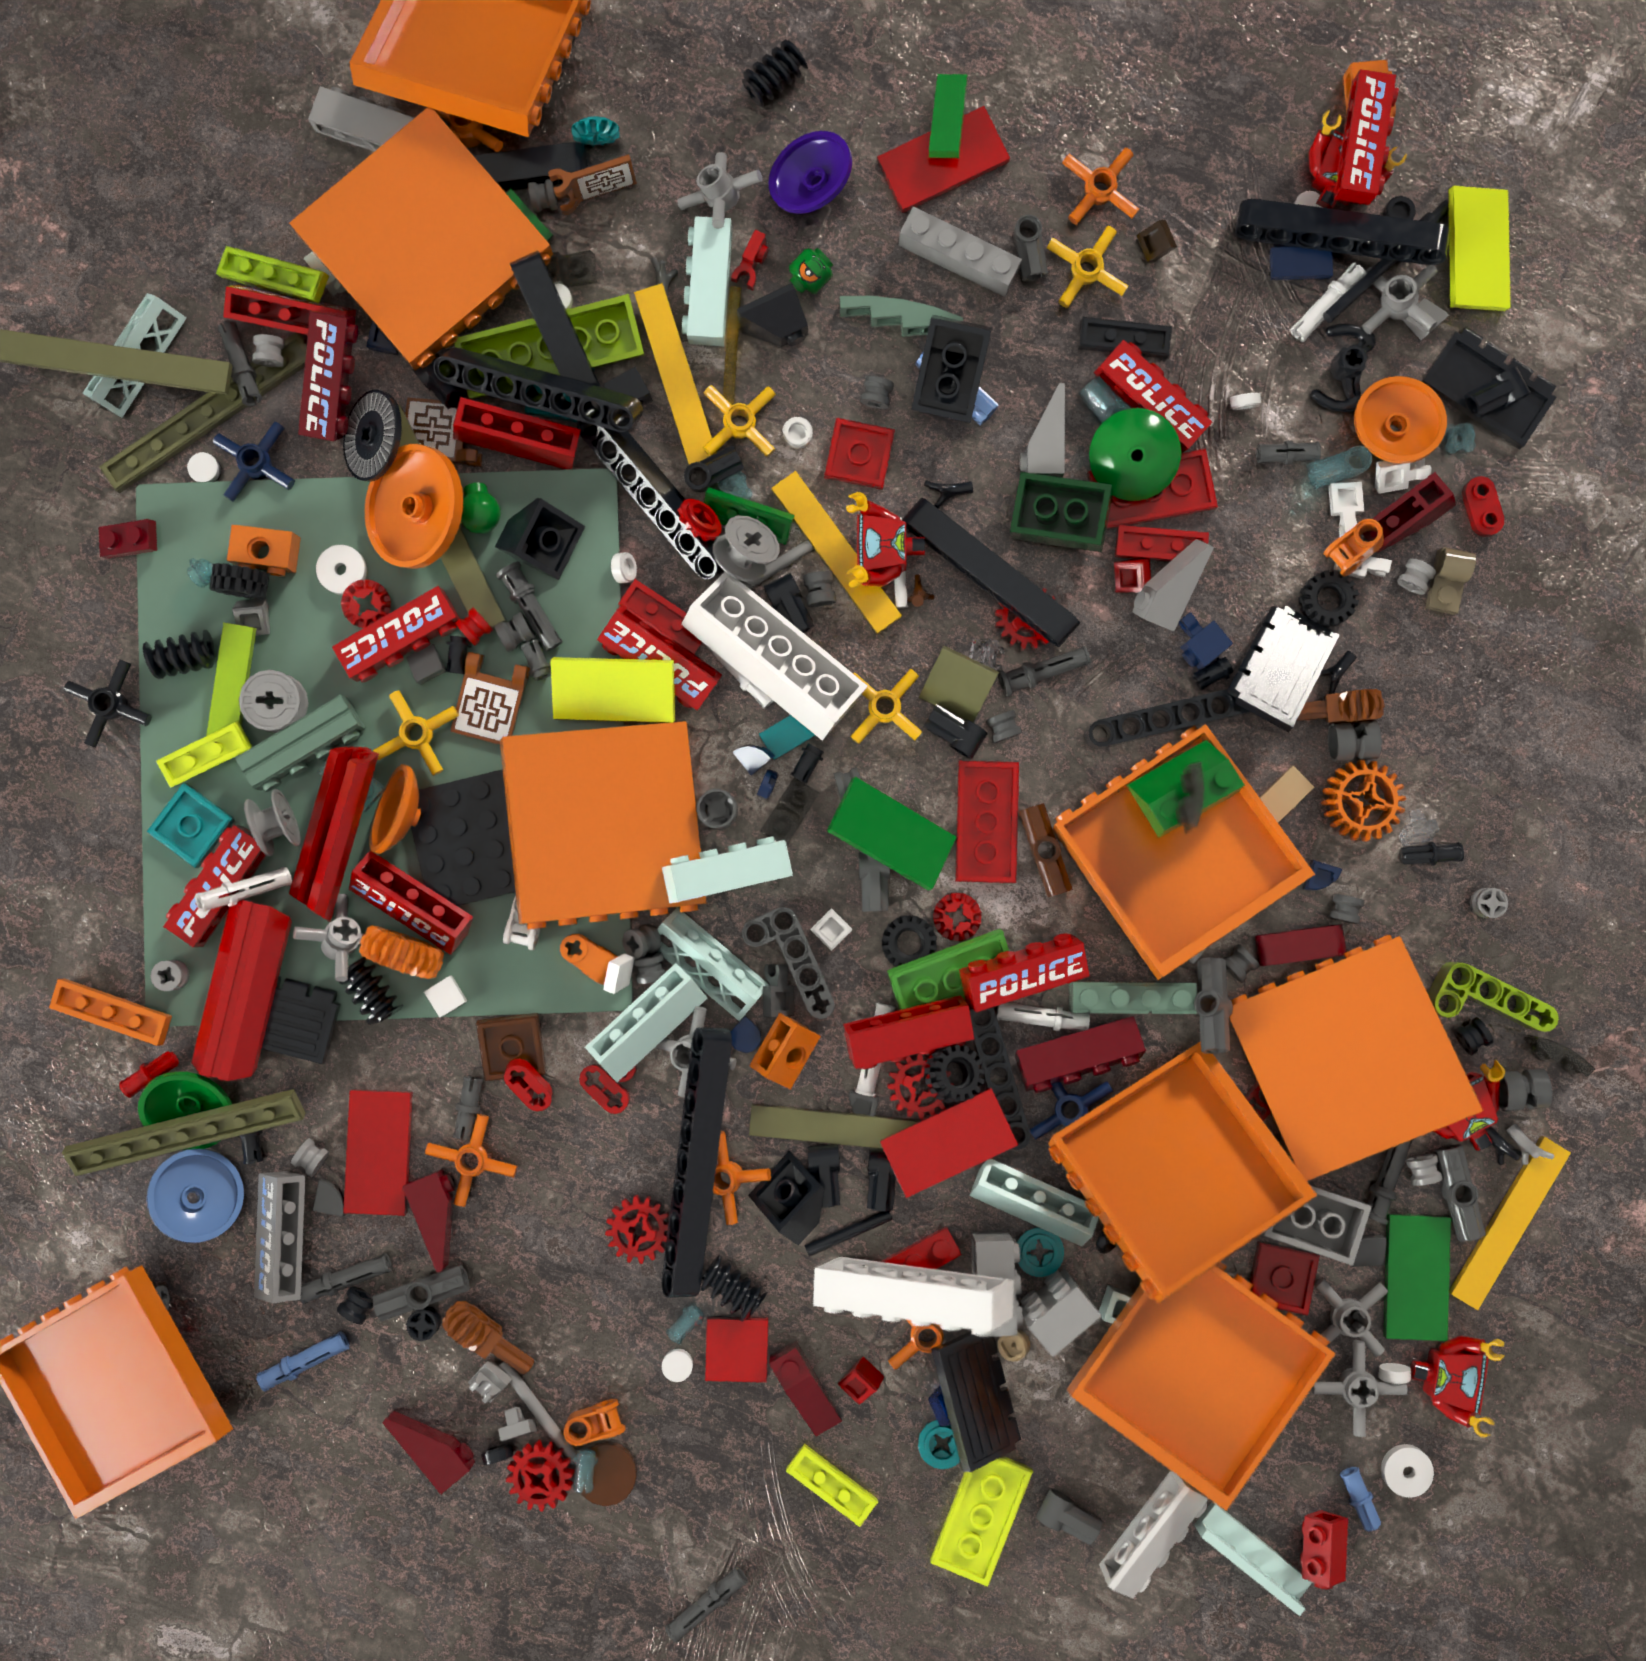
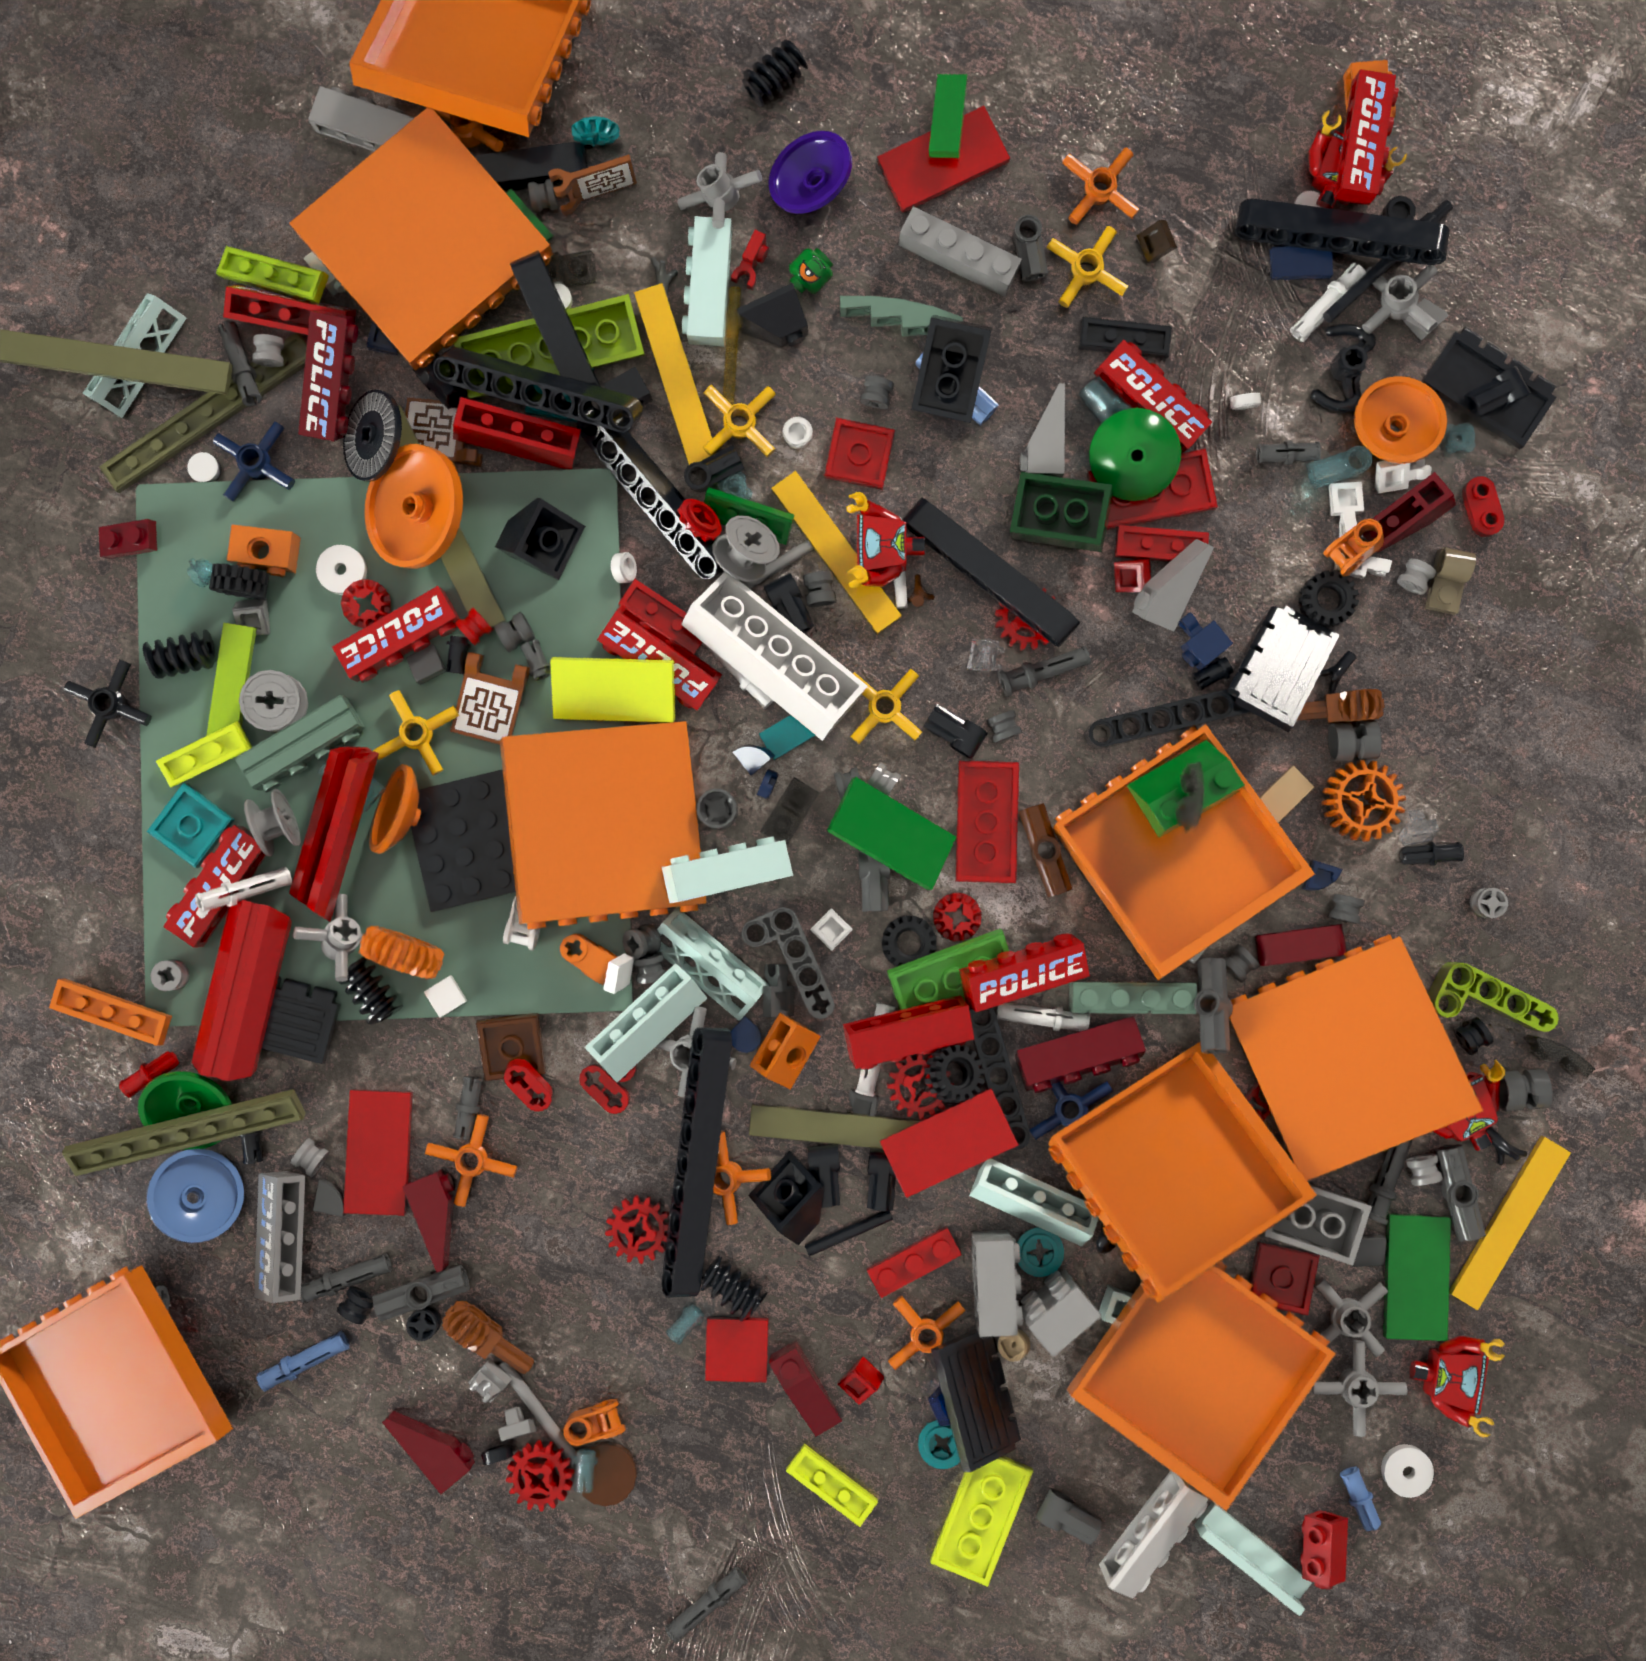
(410, 902): red brick -> none
(480, 509): green piece -> none
(523, 594): dark grey pin -> none
(677, 1365): white tile -> none
(807, 763): black pin -> none
(883, 779): none -> light grey wheel
(914, 1294): white brick -> none
(949, 490): black bar -> none
(958, 684): olive slope -> none
(1394, 1373): white tile -> none
(1479, 248): neon yellow tile -> none
(1526, 1145): light grey bar -> none

